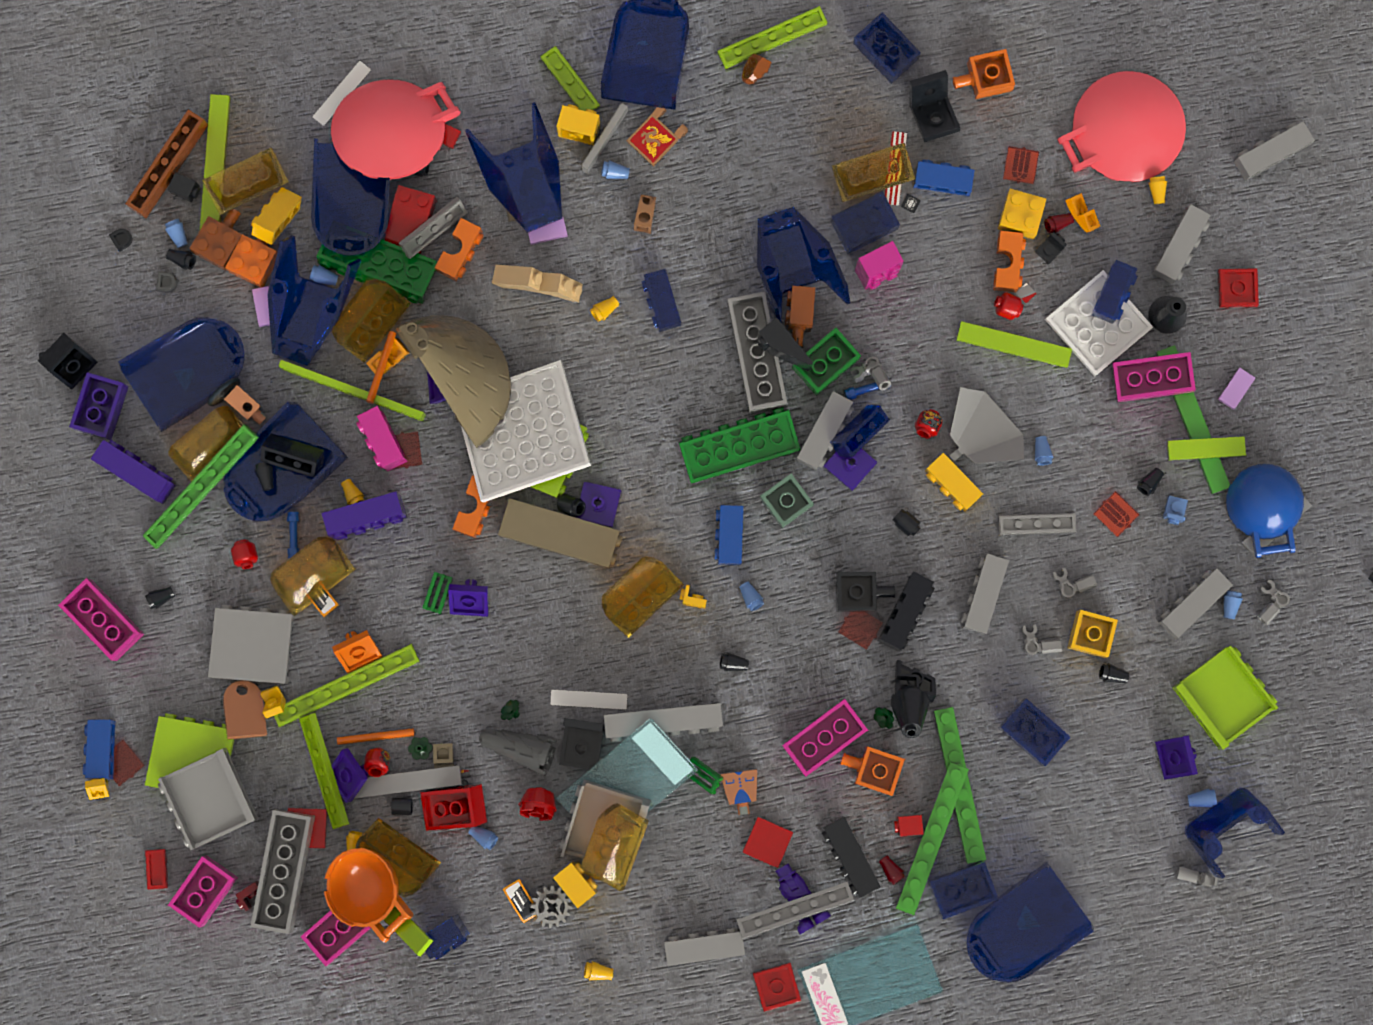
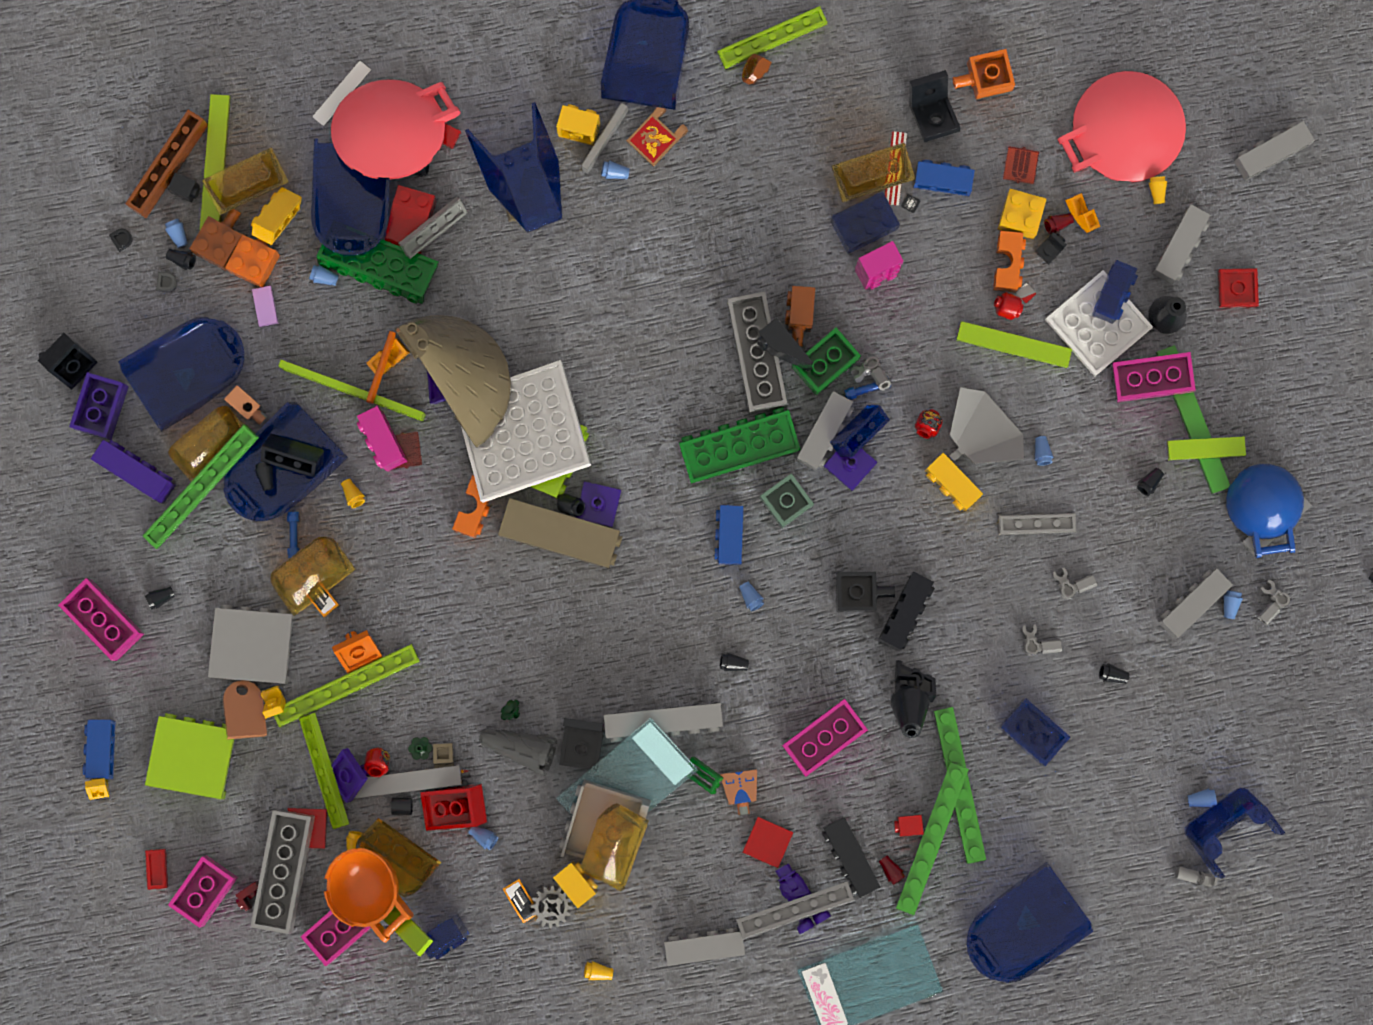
(125, 763): clear red piece -> none
(207, 799): light grey panel -> none
(220, 393): wheel -> none
(244, 554): red head -> none
(302, 309): clear blue windscreen -> none
(364, 515): dark purple brick -> none
(369, 318): clear yellow windscreen -> none
(375, 736): orange bar -> none
(430, 590): green tile -> none
(454, 265): orange arch -> none
(468, 599): dark purple tile -> none
(536, 281): tan arch -> none
(538, 803): red cone -> none
(549, 232): lavender tile -> none
(569, 80): lime tile -> none
(588, 699): white sticker -> none
(603, 309): yellow cone -> none
(639, 594): clear yellow windscreen -> none
(645, 214): medium nougat leg -> none
(661, 300): clear blue brick -> none
(694, 601): yellow bracket -> none
(777, 986): red tile -> none
(794, 255): clear blue windscreen -> none
(860, 628): clear red piece -> none
(875, 769): orange brick -> none
(884, 717): dark green plant -> none
(886, 47): clear blue brick -> none
(907, 523): black brick -> none
(963, 889): clear blue brick -> none
(985, 593): light grey brick -> none
(1092, 633): yellow brick -> none
(1116, 514): clear red piece -> none
(1175, 510): medium blue bracket -> none
(1176, 757): dark purple tile -> none
(1225, 696): lime panel -> none
(1236, 388): lavender tile -> none

